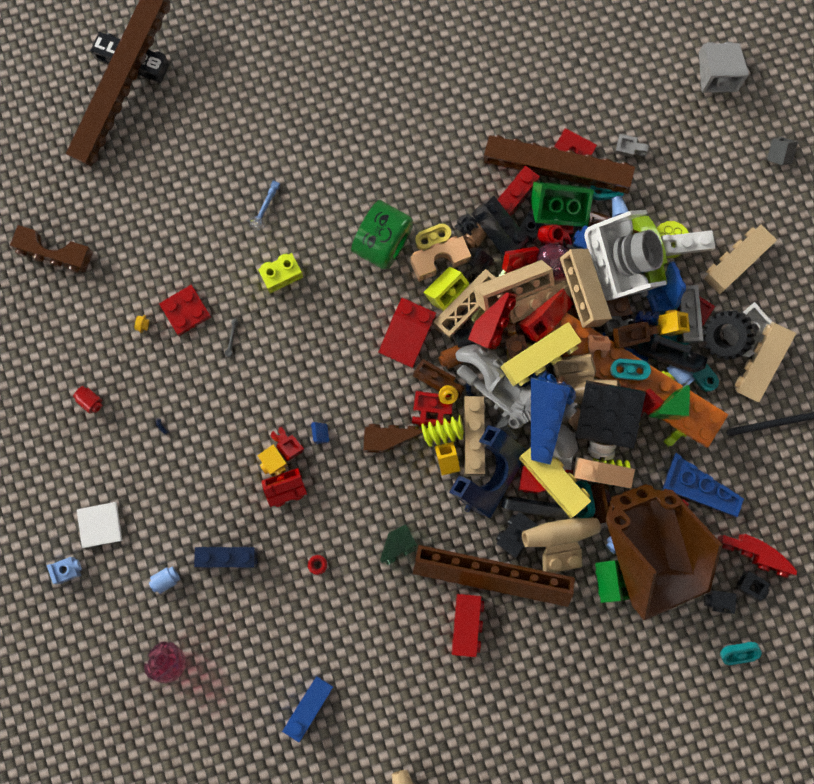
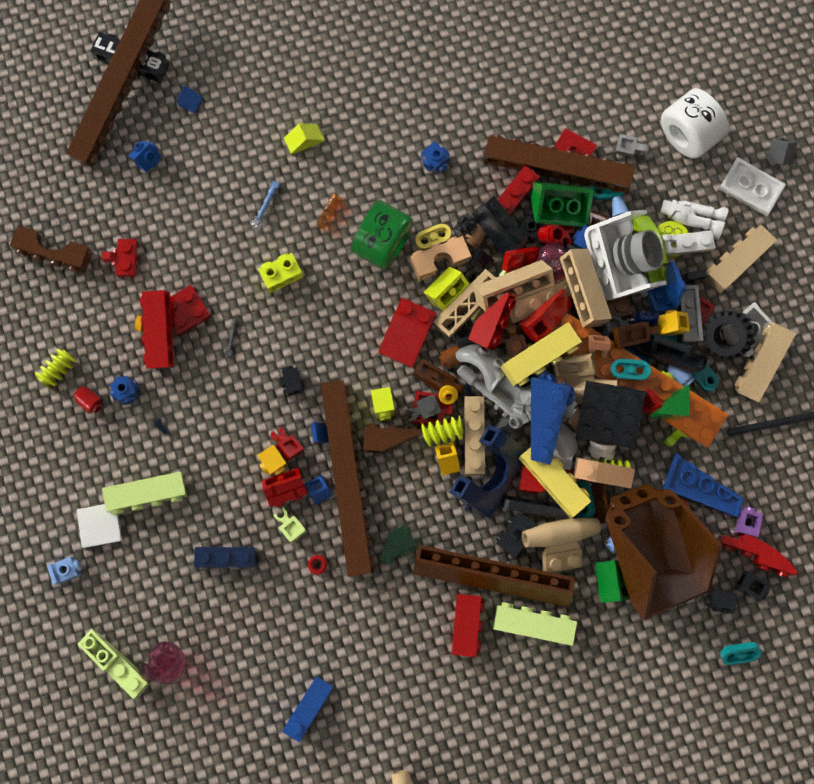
(55, 368): none -> neon yellow piece
(114, 663): none -> yellowish green slope
(123, 257): none -> red hinge
(130, 393): none -> blue brick
(144, 492): none -> yellowish green brick
(145, 155): none -> blue brick
(157, 329): none -> red brick
(164, 580): light blue brick -> none
(189, 99): none -> blue slope
(291, 381): none -> black brick
(291, 527): none -> yellowish green plate
(303, 137): none -> neon yellow slope
(318, 489): none -> blue slope
(328, 211): none -> clear orange axle
(346, 480): none -> reddish brown brick
(383, 403): none -> neon yellow brick
(426, 408): none -> dark grey plate
(435, 158): none -> blue brick
(534, 625): none -> yellowish green brick
(686, 214): none -> white piece
(694, 123): none -> white piece
(694, 277): none -> black plate
(722, 67): light grey slope -> none
(752, 186): none -> white tile
(755, 522): none -> medium lavender brick

